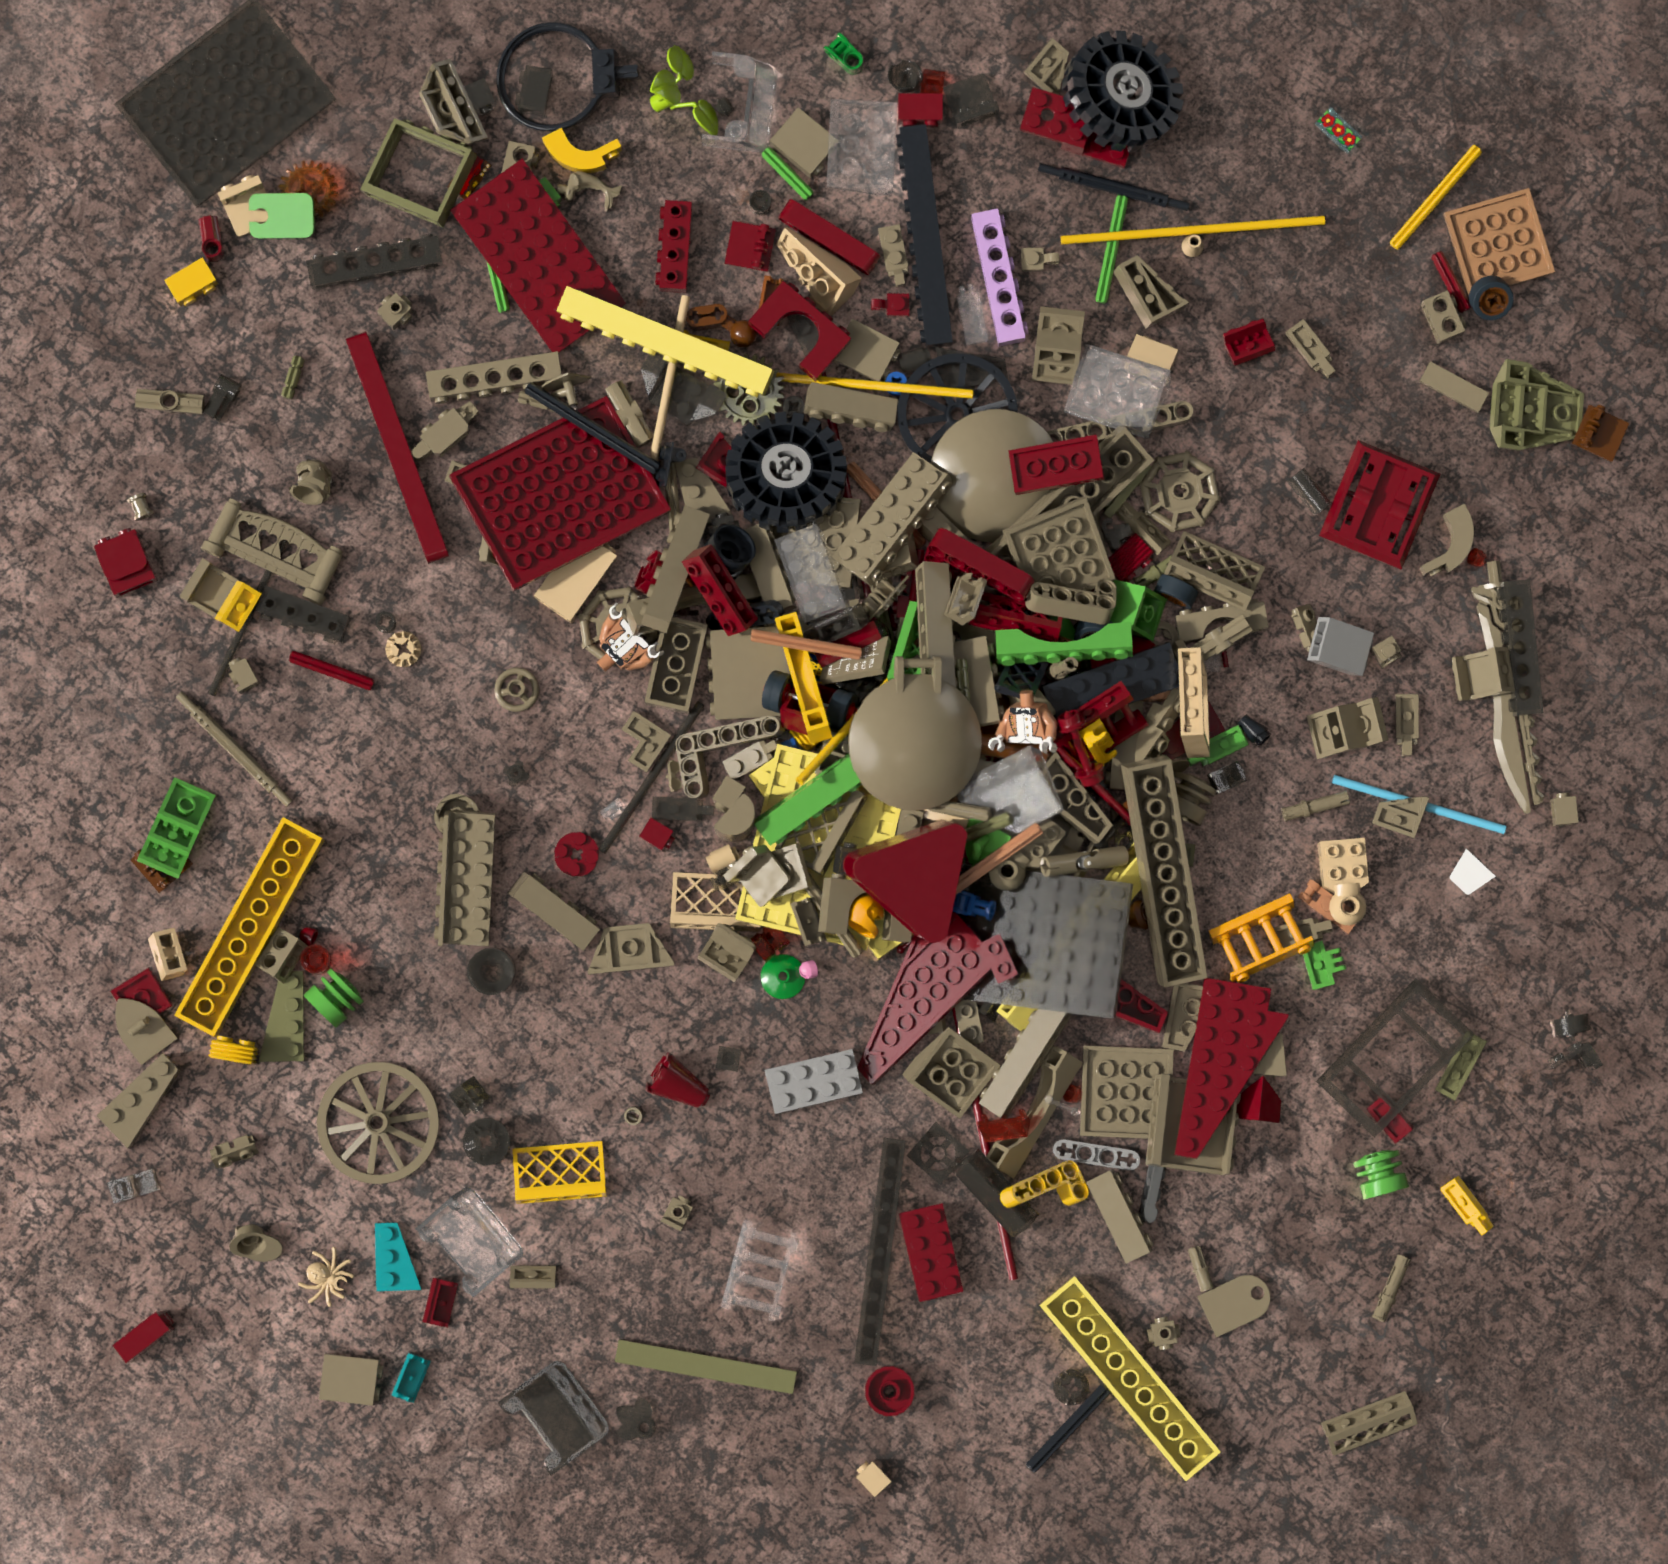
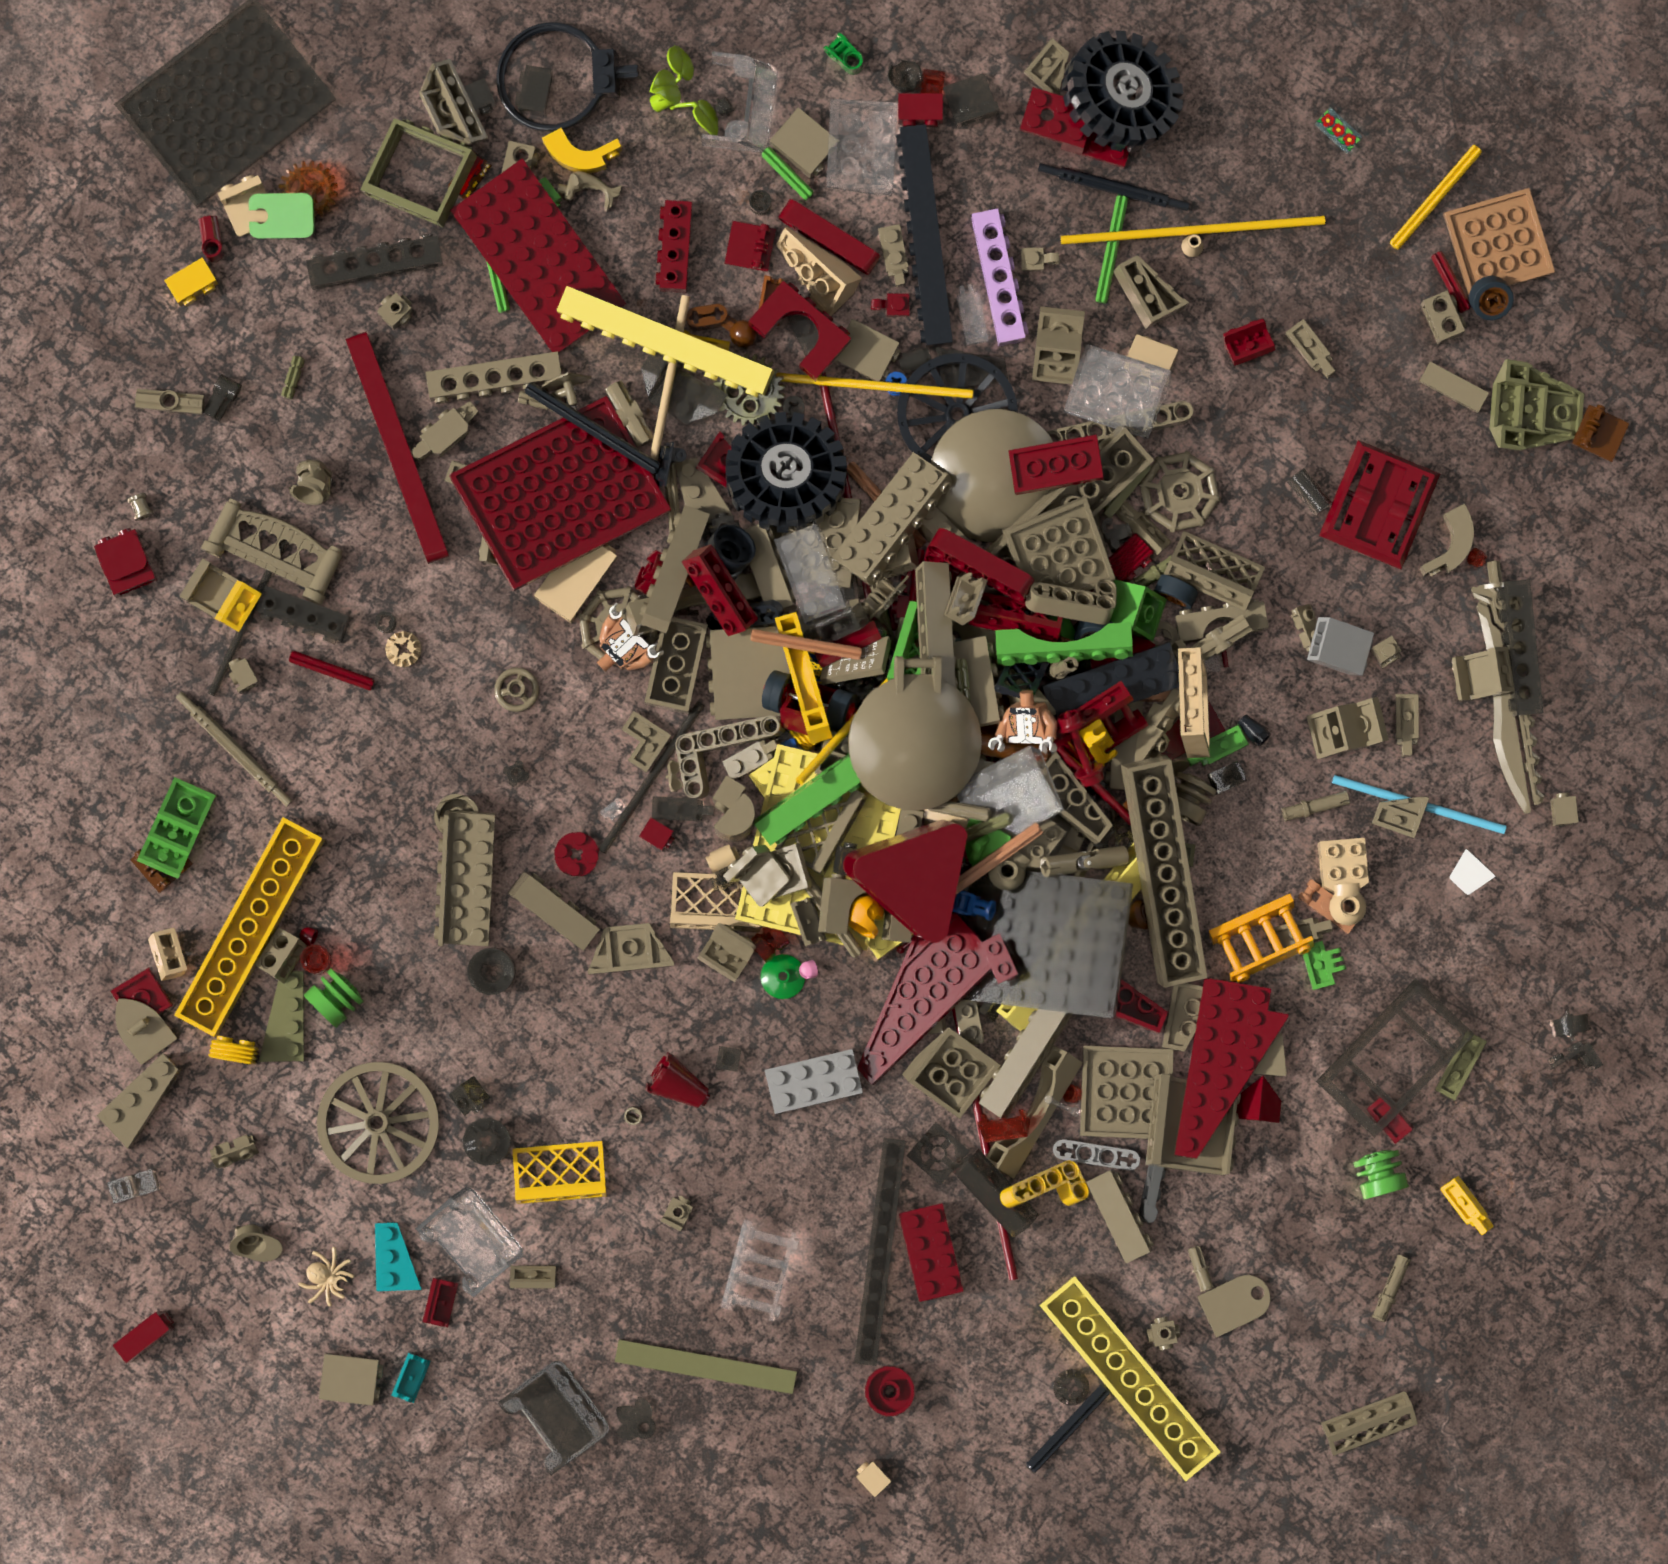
(850, 407): dark tan brick -> none

